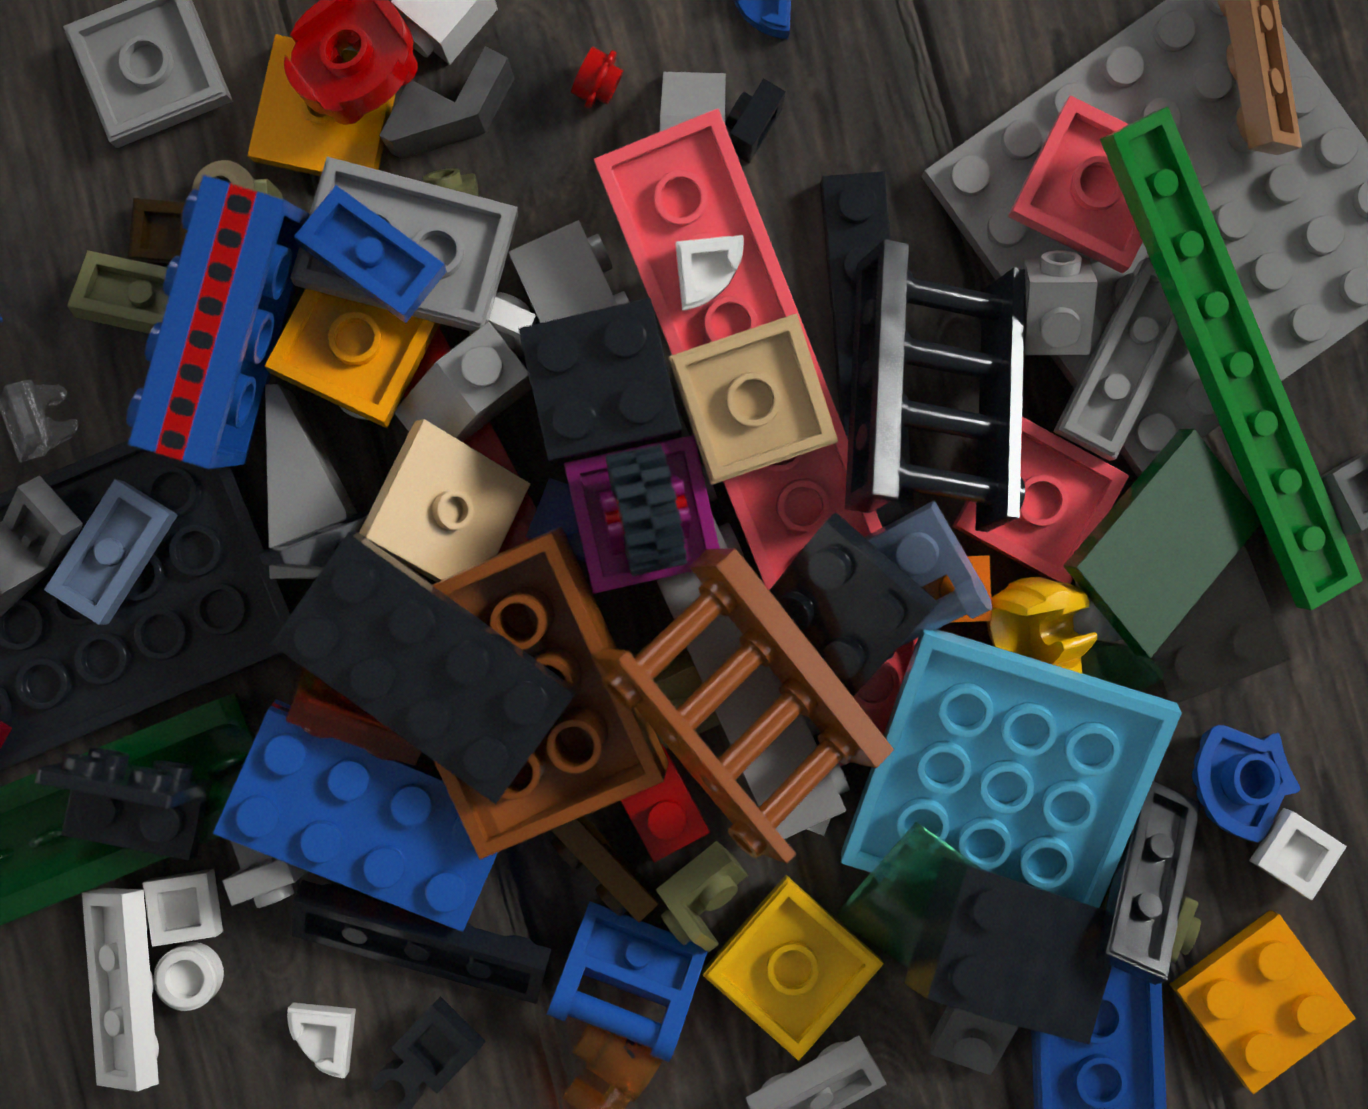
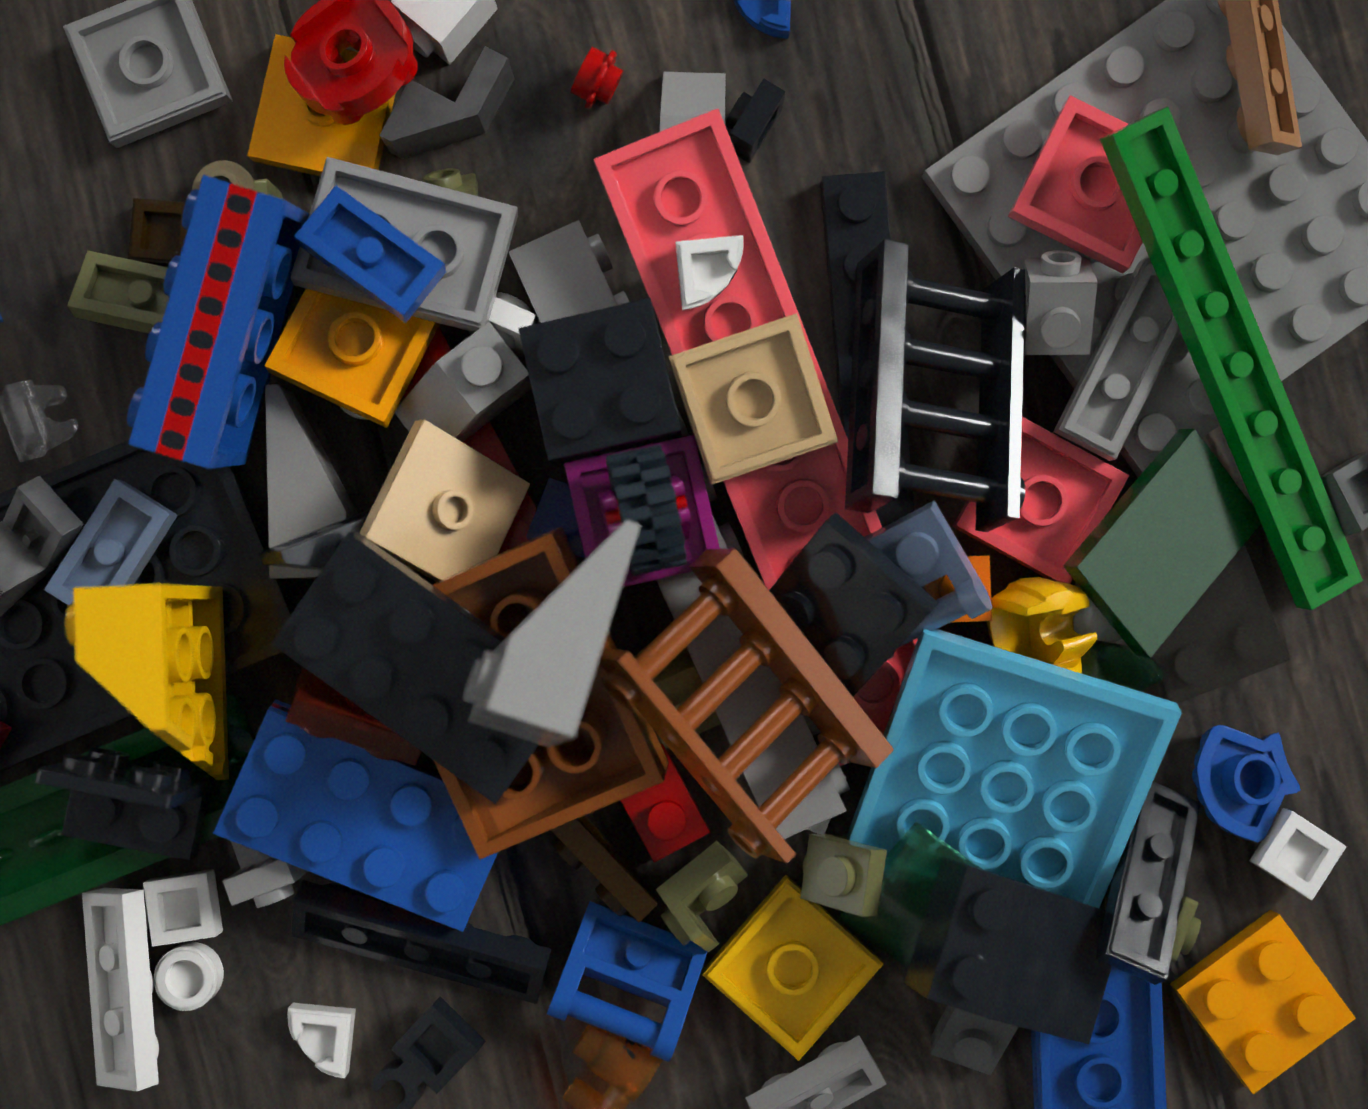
(161, 659): none -> yellow wedge
(545, 667): none -> light grey slope
(843, 874): none -> olive bracket

